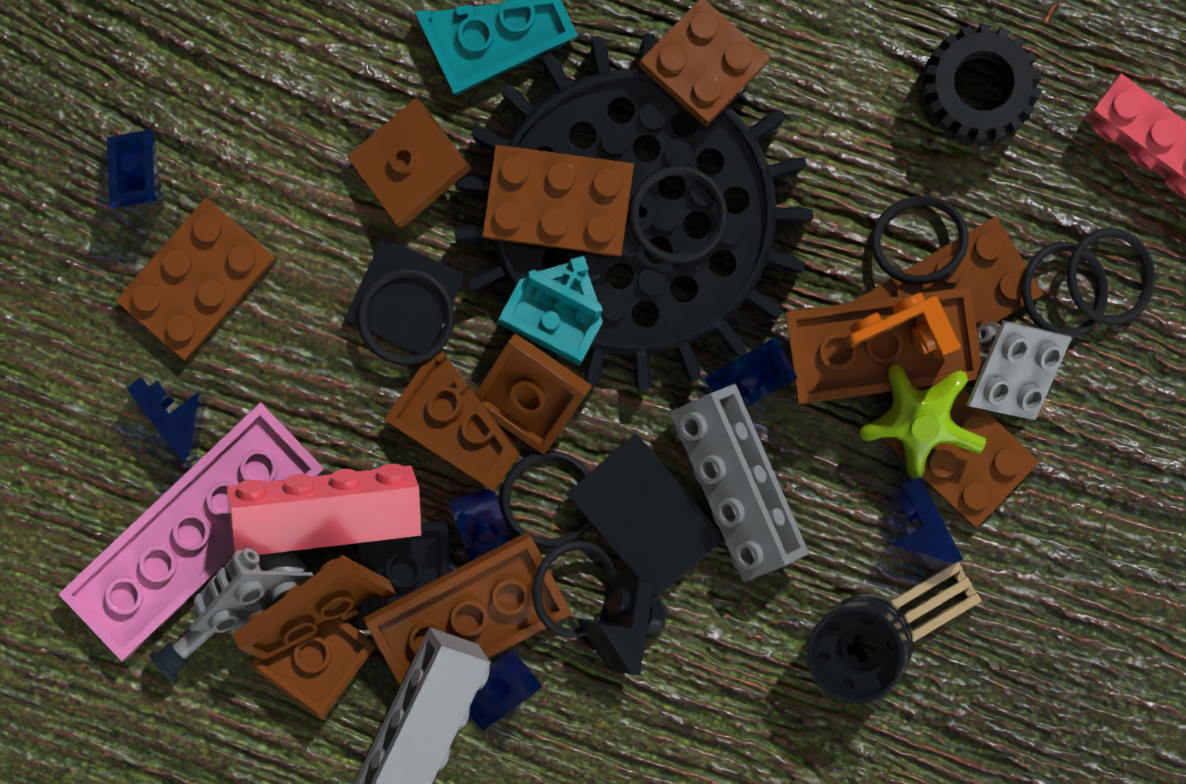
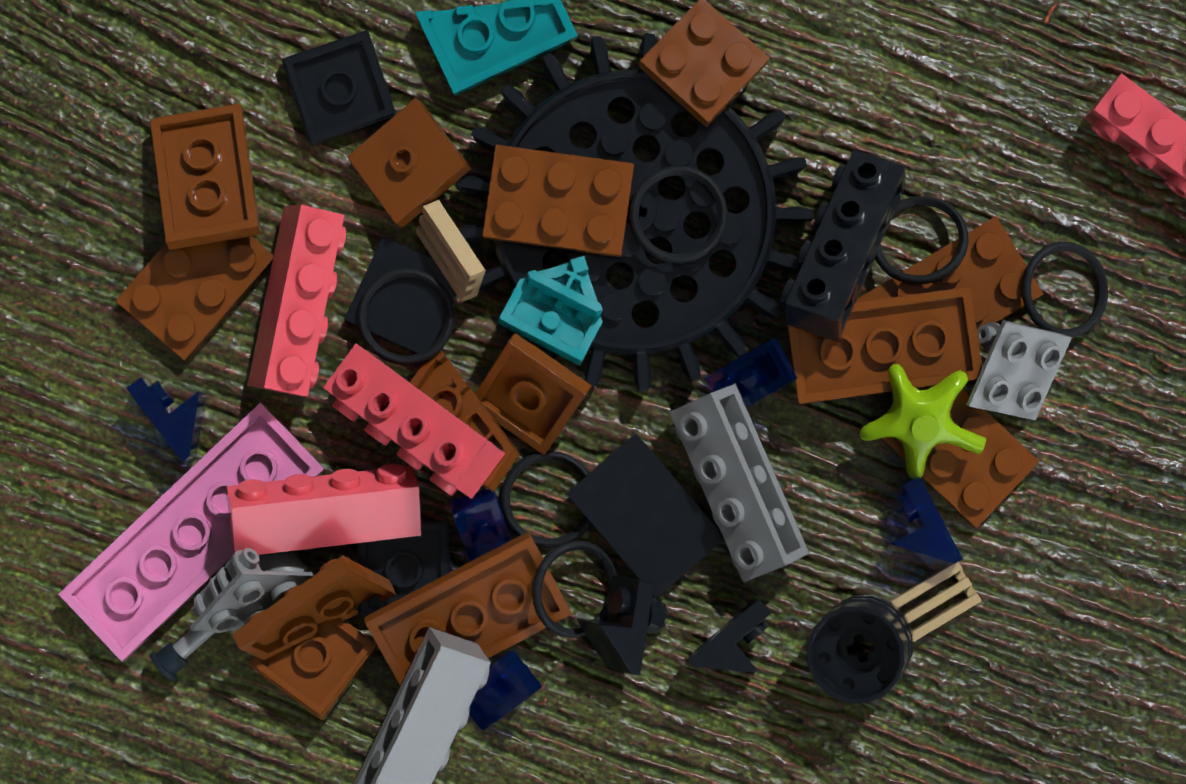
(133, 170): clear blue slope -> none
(205, 176): none -> dark orange plate
(297, 300): none -> coral brick
(339, 88): none -> black tile
(414, 422): none -> coral brick
(450, 251): none -> tan tile
(721, 648): none -> black slope
(844, 245): none -> black brick
(932, 333): orange bracket -> none
(1001, 54): black tyre -> none
(1072, 281): black tyre -> none

